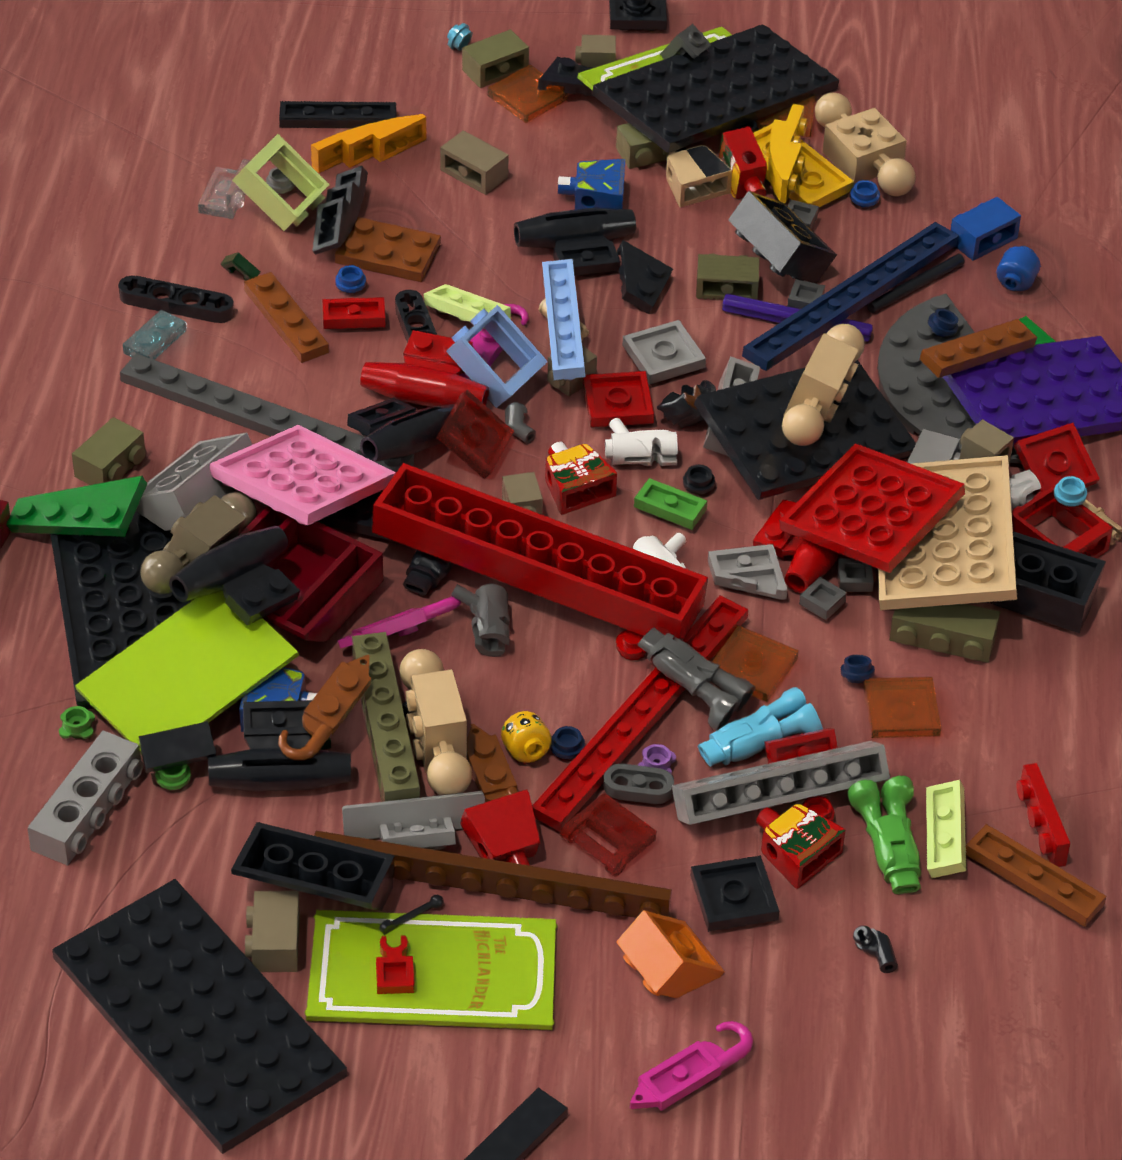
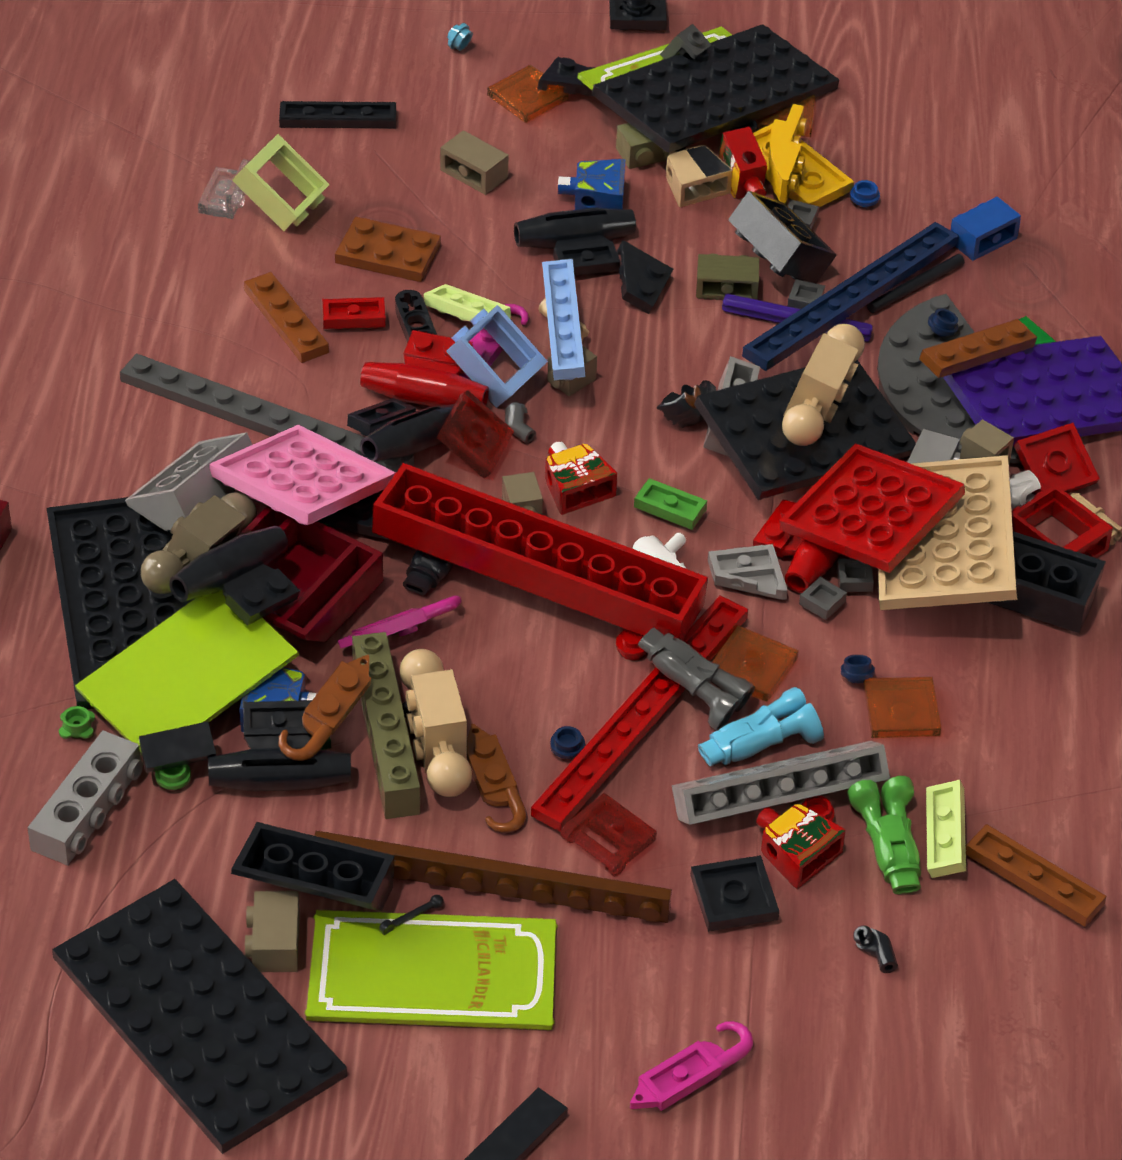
(84, 510): green wing -> none
(109, 453): olive brick -> none
(141, 293): black beam -> none
(155, 335): clear light blue plate -> none
(240, 263): dark green tile -> none
(279, 181): light grey plate -> none
(340, 211): black slope -> none
(350, 279): blue plate -> none
(370, 140): light orange slope -> none
(394, 968): red plate -> none
(411, 822): light grey bracket -> none
(490, 619): dark grey piece -> none
(494, 58): olive brick -> none
(503, 828): red torso -> none
(526, 734): yellow head -> none
(596, 50): dark tan brick -> none
(618, 396): red plate -> none
(638, 783): dark grey plate -> none
(640, 446): white piece -> none
(658, 757): medium lavender plate -> none
(664, 351): light grey plate -> none
(667, 955): orange slope -> none
(699, 479): black plate -> none
(800, 745): red plate -> none
(864, 145): tan brick -> none
(948, 629): olive brick -> none
(1018, 267): blue head -> none
(1043, 815): red plate -> none
(1070, 491): medium azure plate -> none

